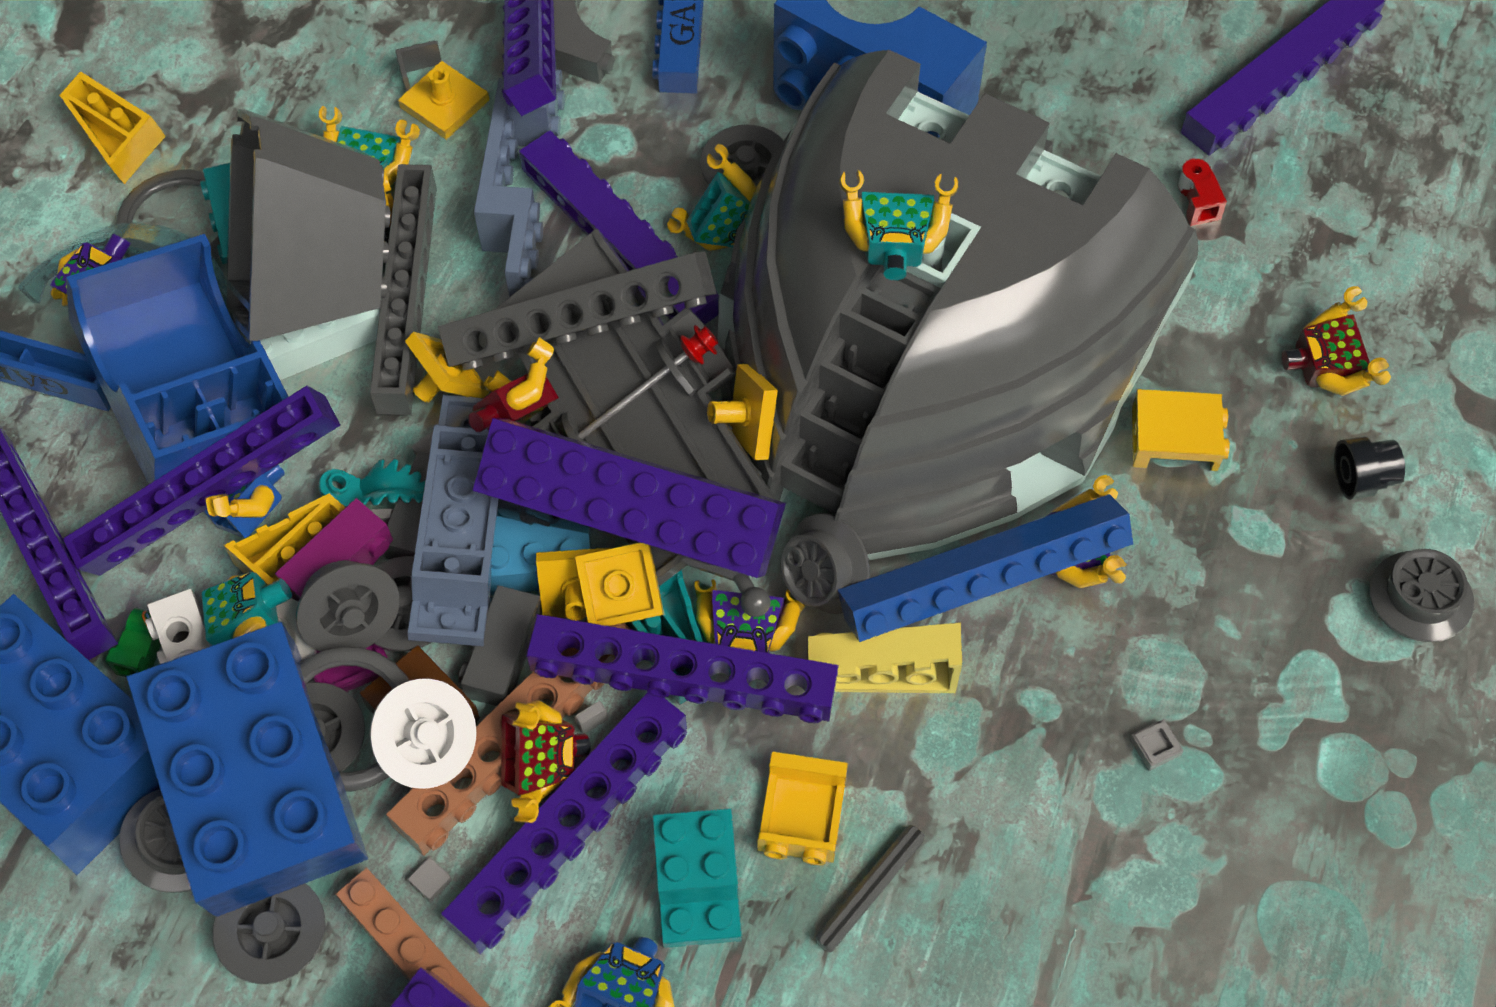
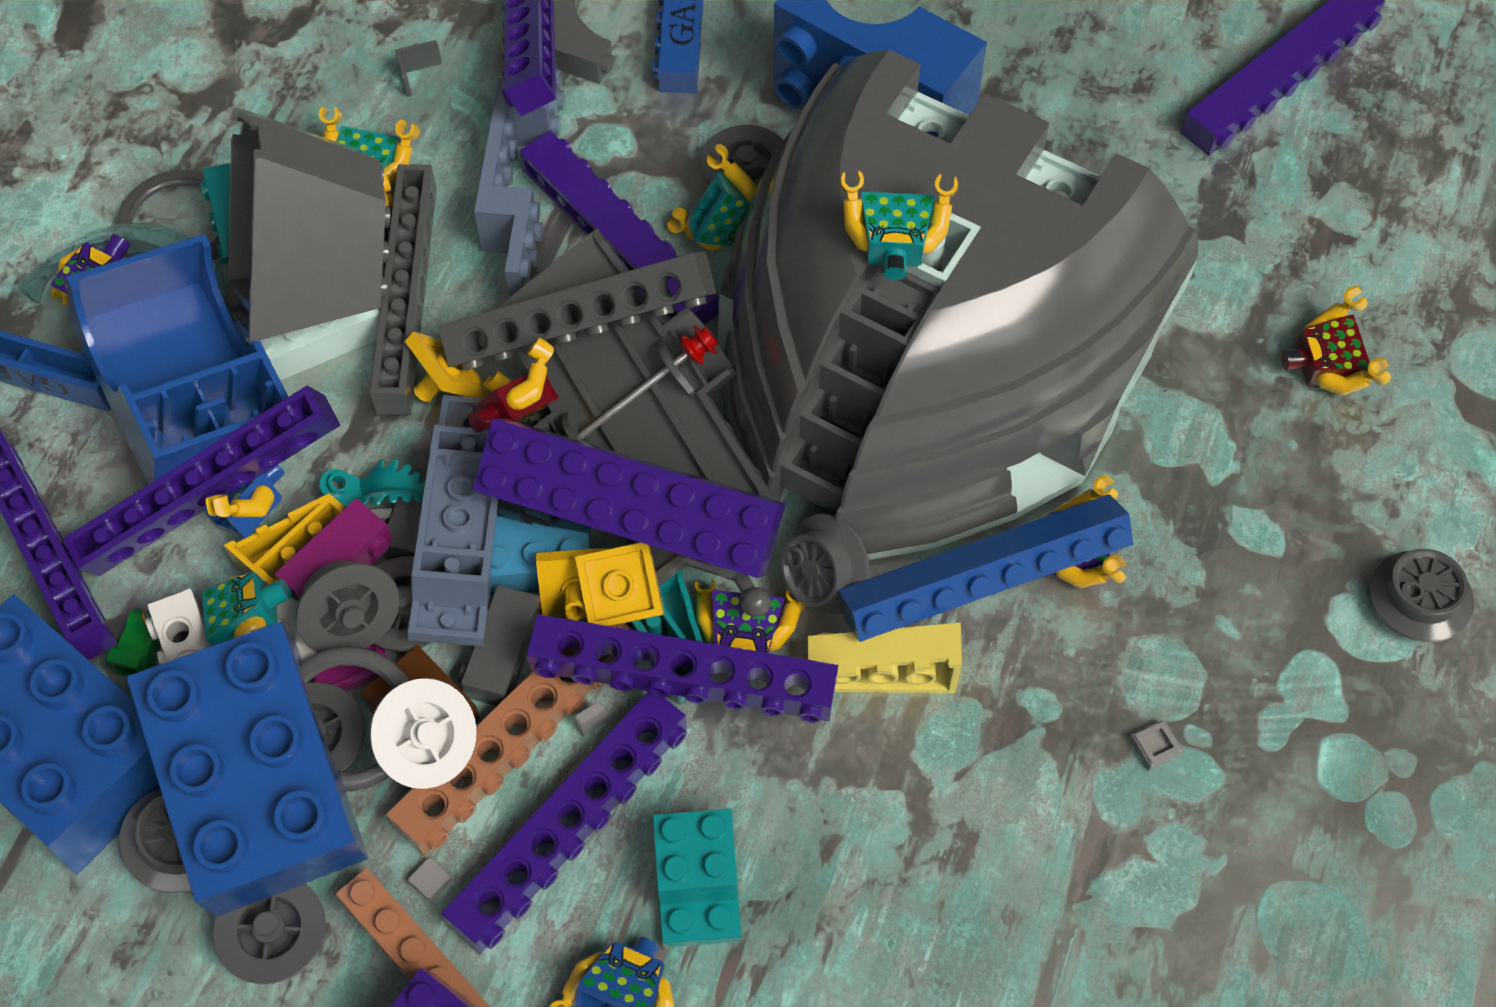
(113, 124): yellow wedge -> none
(443, 100): yellow tile -> none
(537, 755): torso -> none
(749, 412): yellow tile -> none
(802, 808): yellow panel -> none
(869, 888): dark grey axle -> none
(1179, 427): yellow panel -> none
(1203, 192): red leg -> none
(1367, 466): black piece -> none

